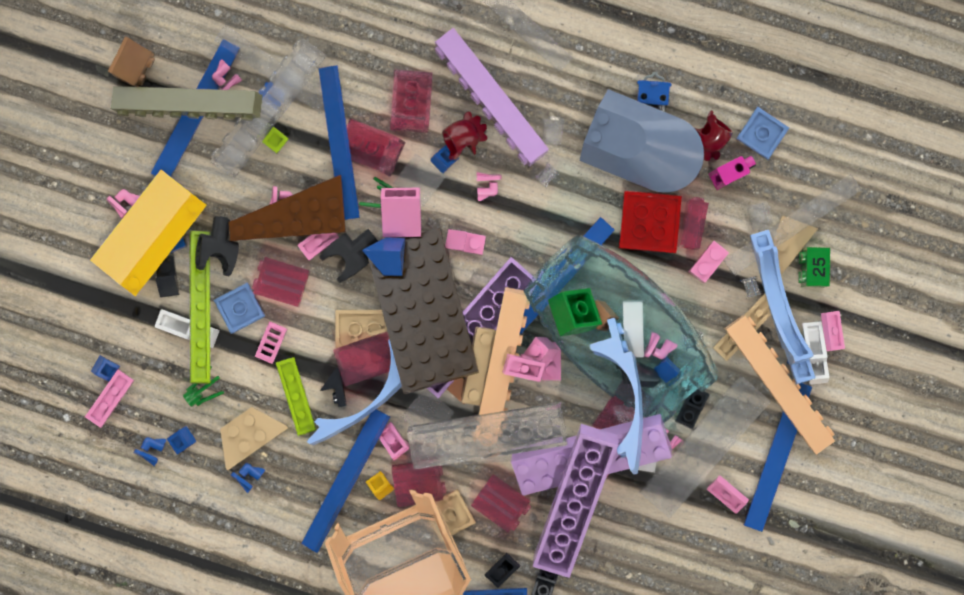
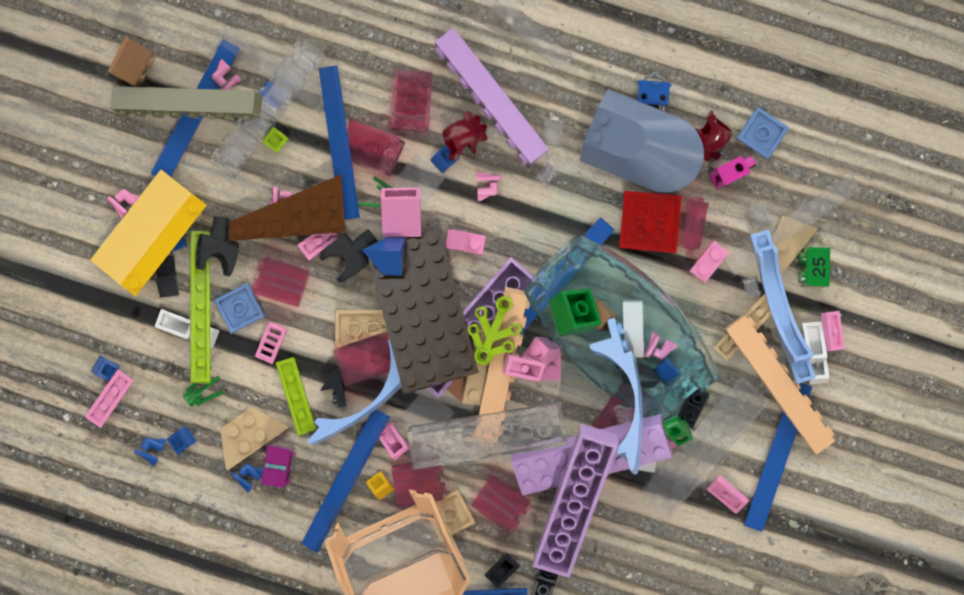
(277, 466): none -> magenta container
(492, 332): none -> lime plant
(676, 429): none -> green leg

